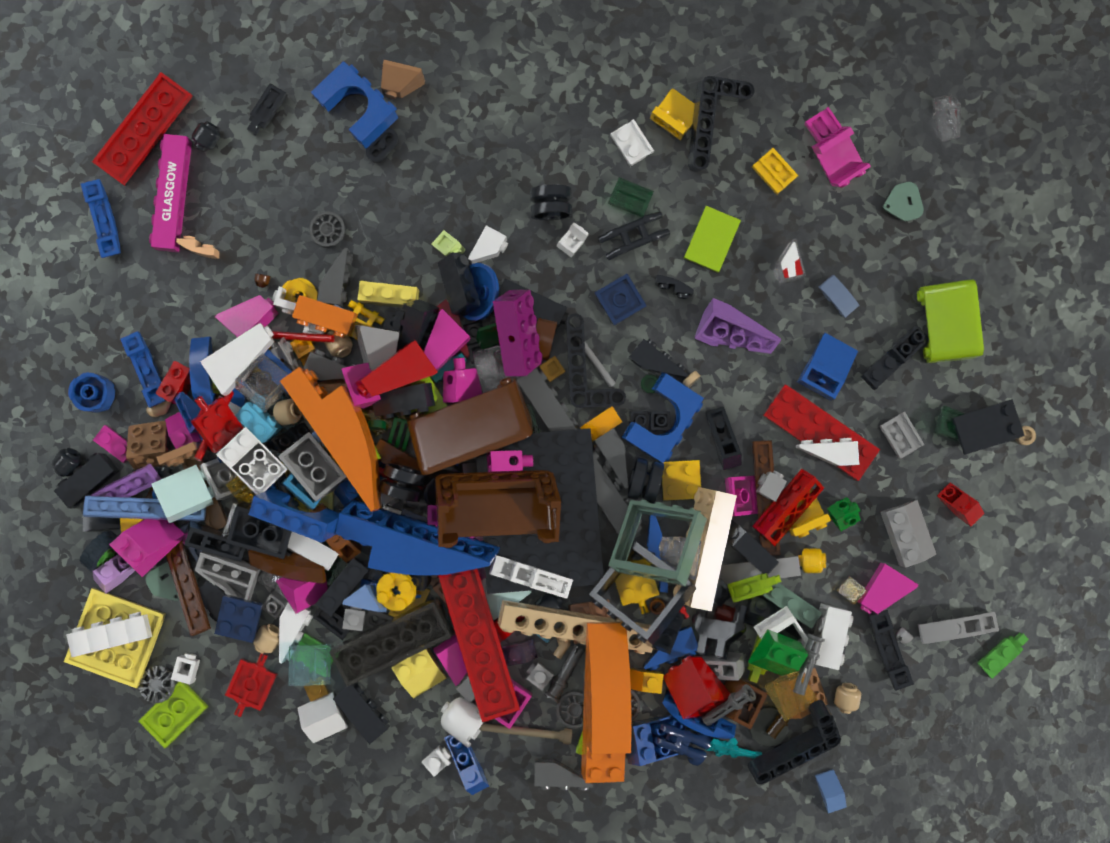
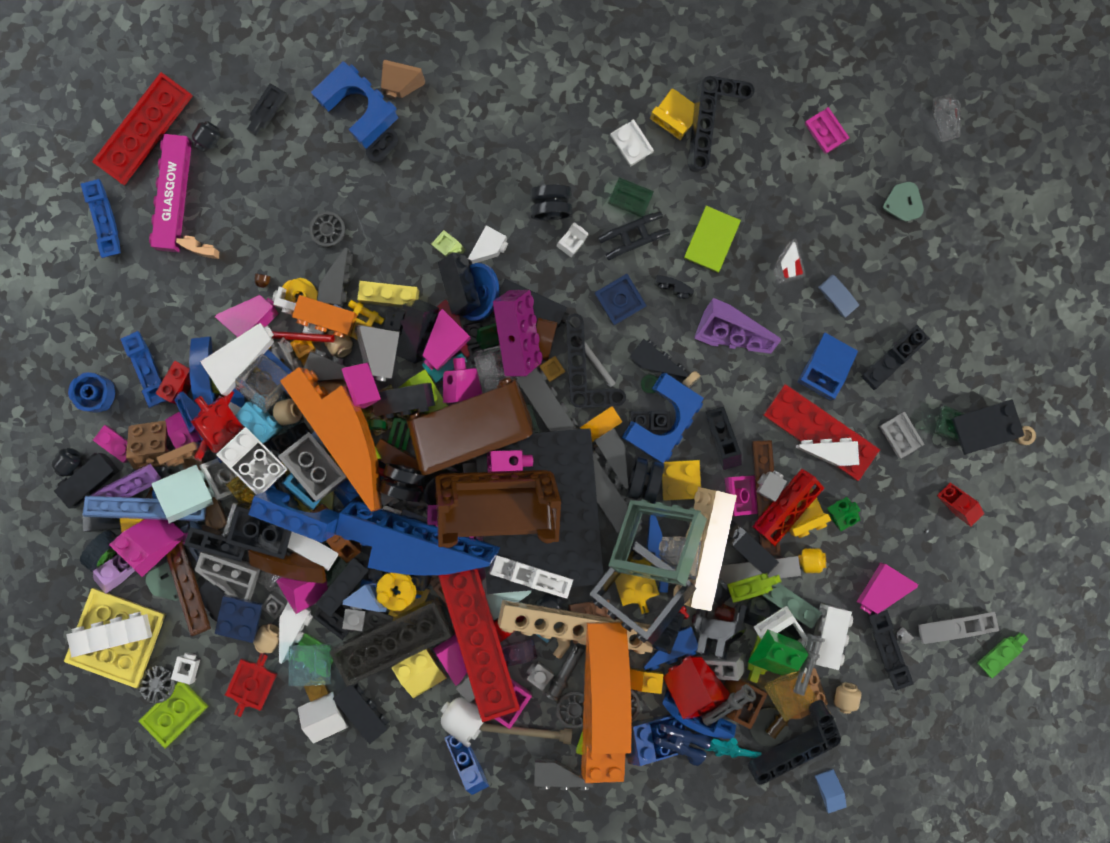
(159, 409): tan arm -> none
(400, 369): red slope -> none
(437, 760): white bracket -> none
(660, 607): reddish brown hinge -> none
(775, 171): yellow plate -> none
(840, 157): dark pink panel -> none
(852, 590): clear yellow slope -> none
(908, 534): light grey slope -> none
(952, 321): lime windscreen -> none

